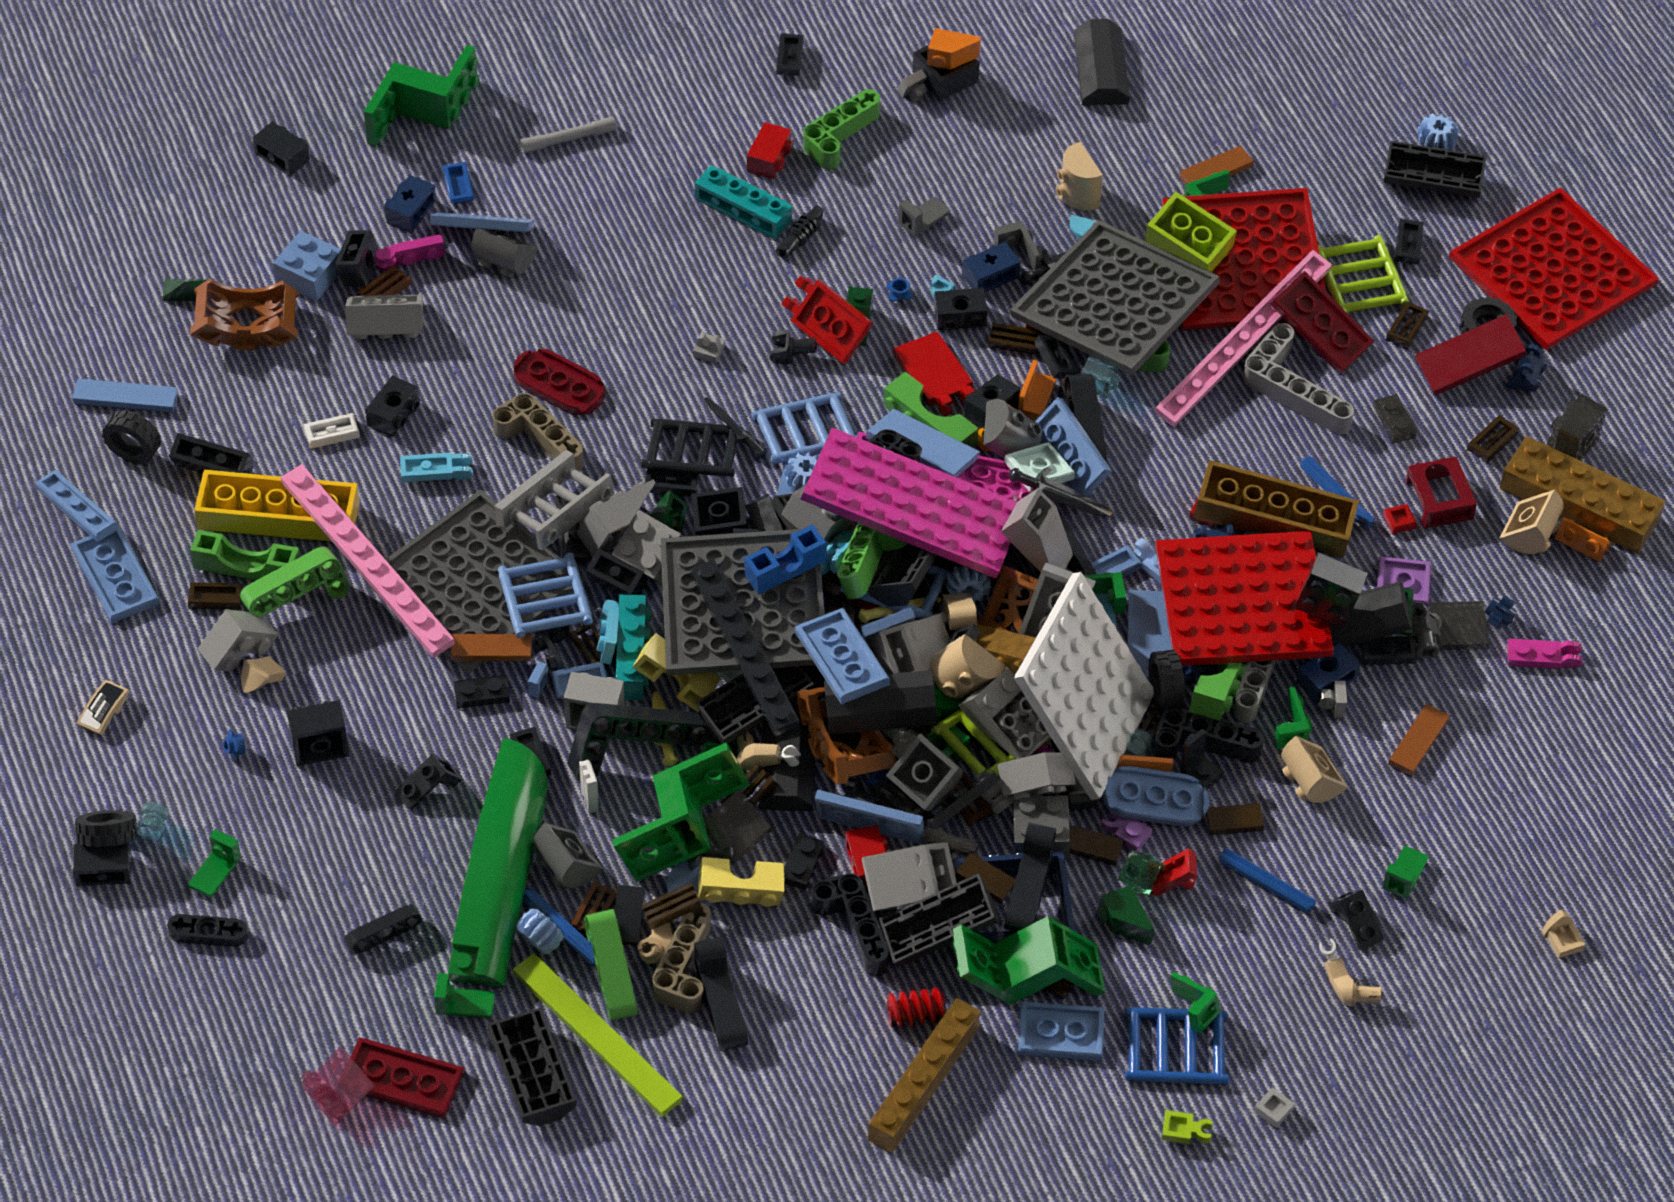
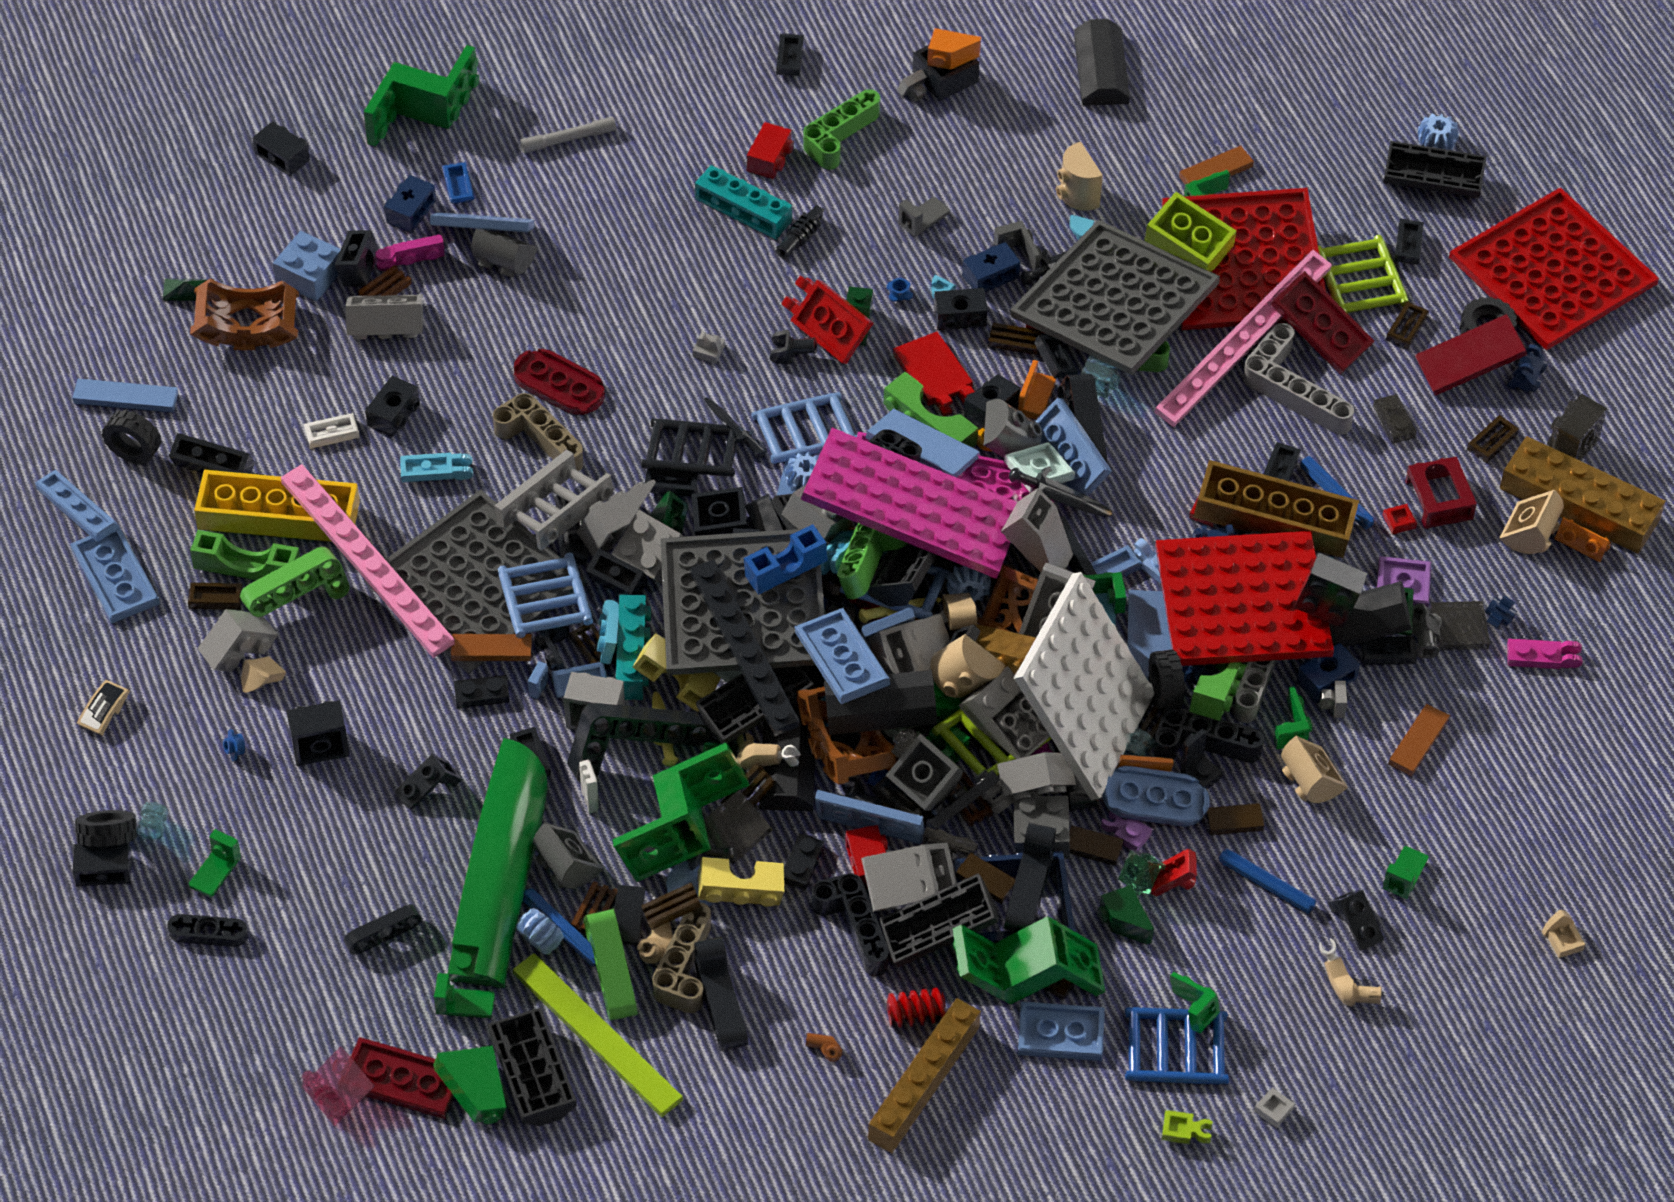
(474, 1082): none -> green slope
(827, 1045): none -> dark orange arm
(1282, 461): none -> black plate

